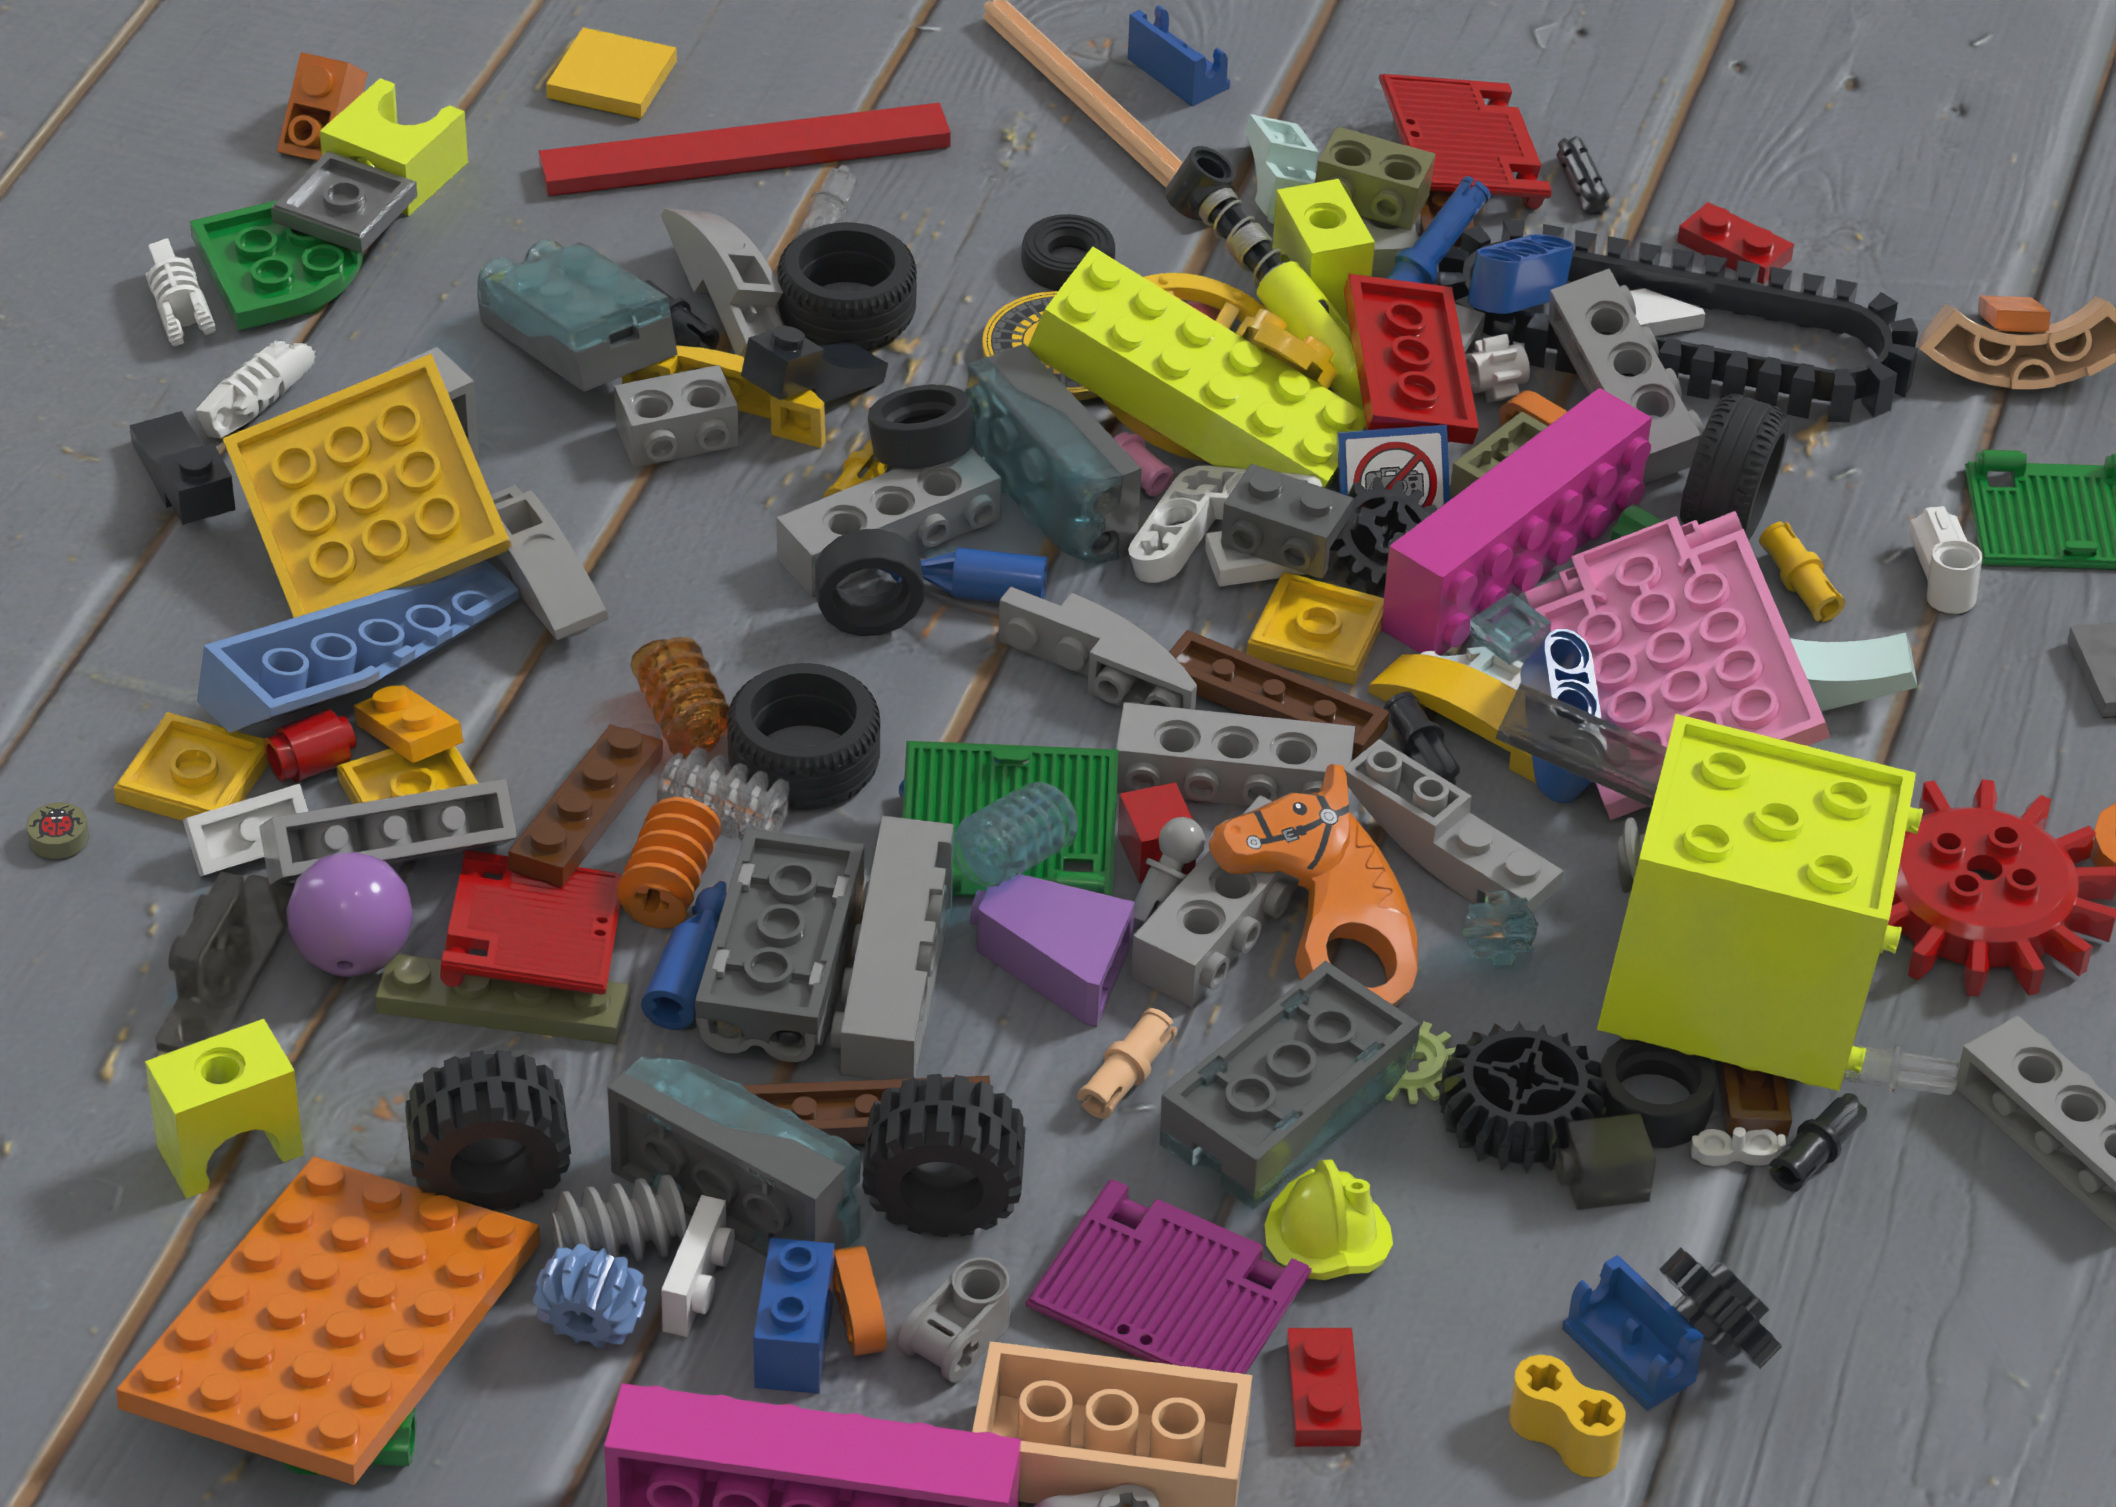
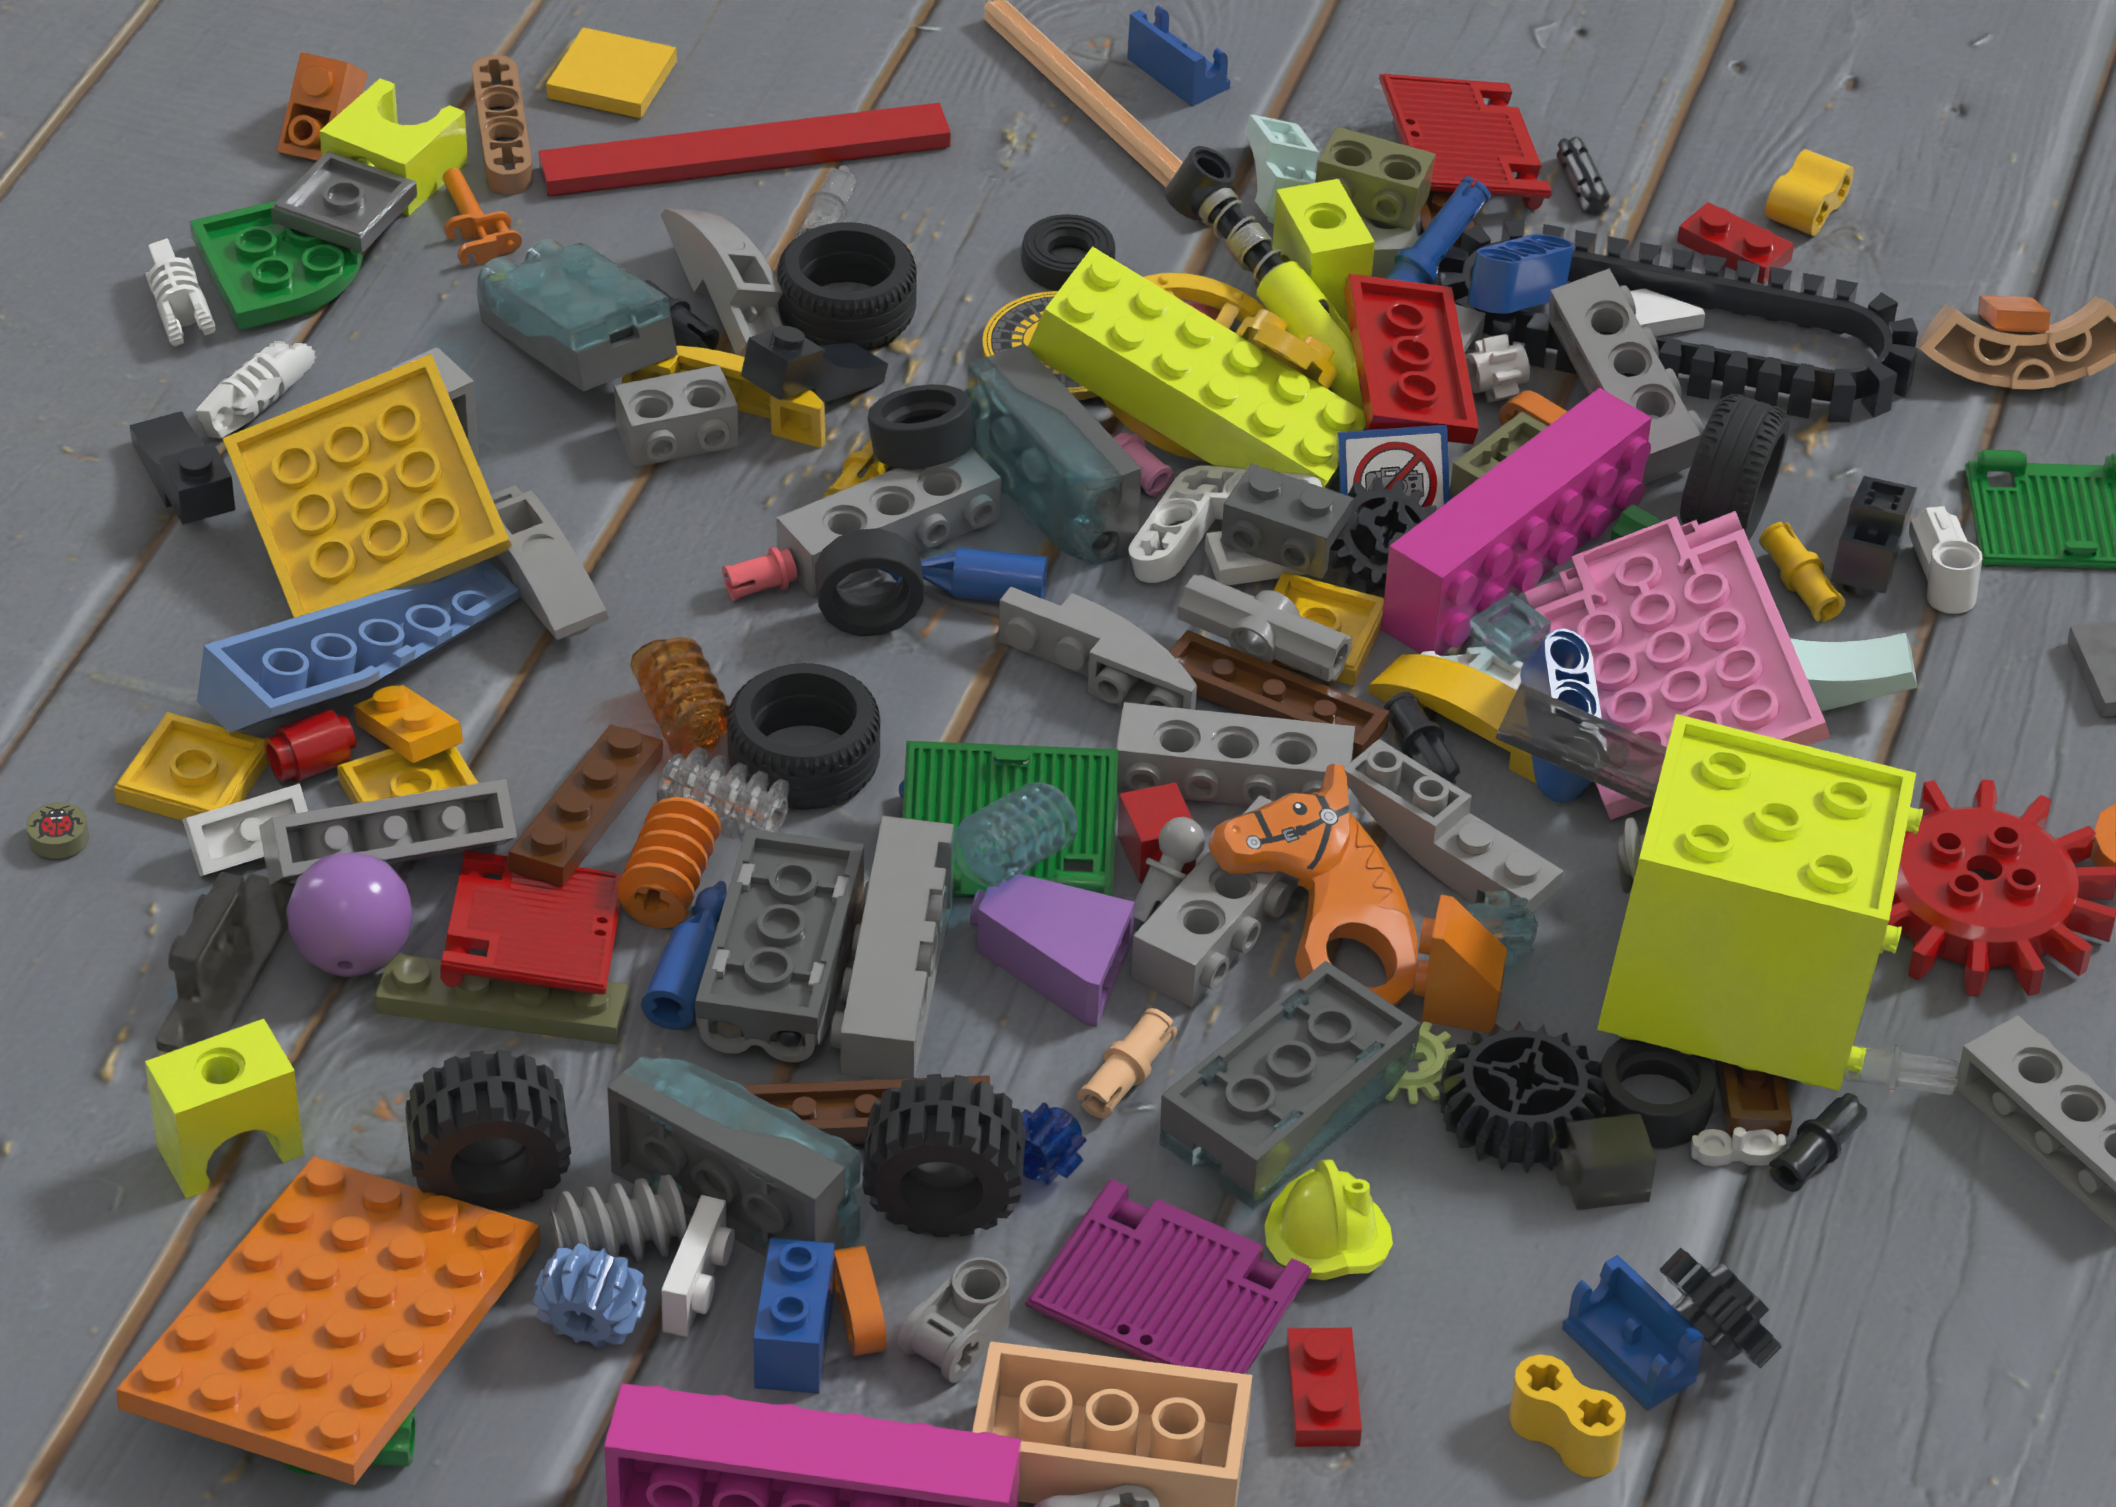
(472, 223): none -> orange piece
(501, 124): none -> medium nougat beam
(760, 573): none -> coral pin
(1051, 1143): none -> clear blue gear
(1264, 627): none -> light grey piece
(1463, 970): none -> orange slope
(1809, 192): none -> yellow axle
(1872, 536): none -> black slope

